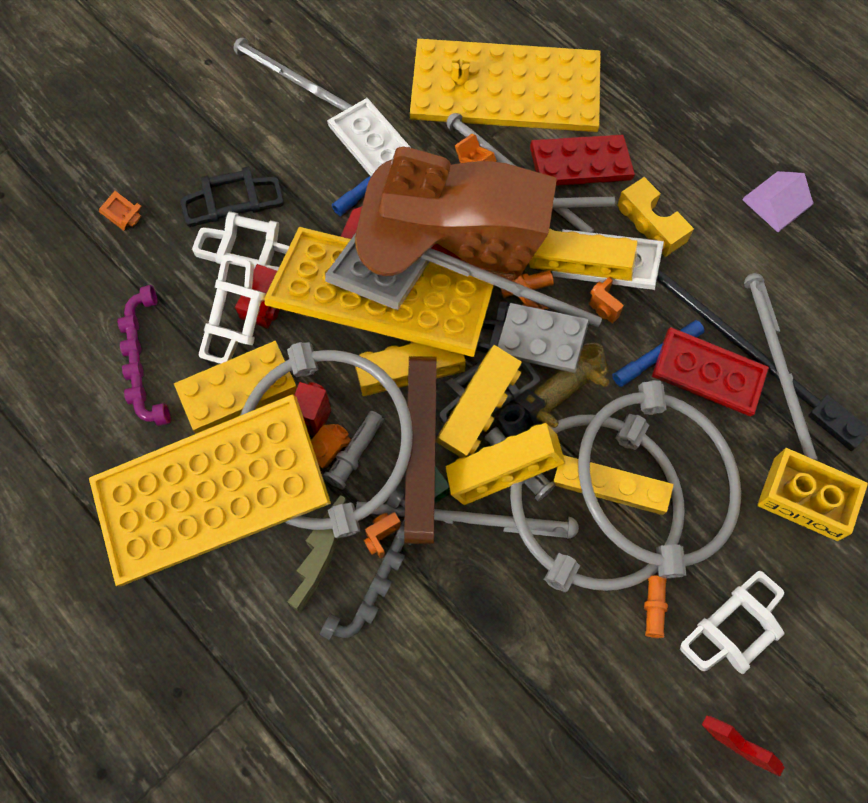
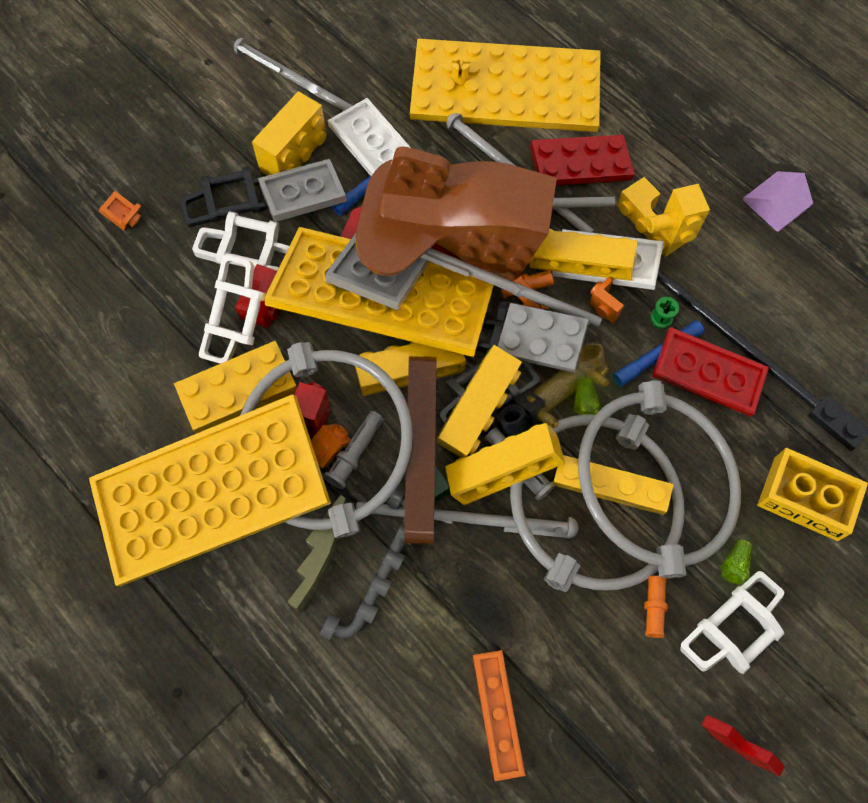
(134, 371): magenta bar -> none
(290, 136): none -> yellow brick
(302, 190): none -> light grey plate
(382, 527): orange bracket -> none
(470, 151): orange bracket -> none
(498, 716): none -> orange tile
(586, 397): none -> clear neon green cone
(671, 311): none -> green bush
(682, 215): none -> yellow brick
(737, 564): none -> clear neon green cone
(756, 284): light grey bar -> none

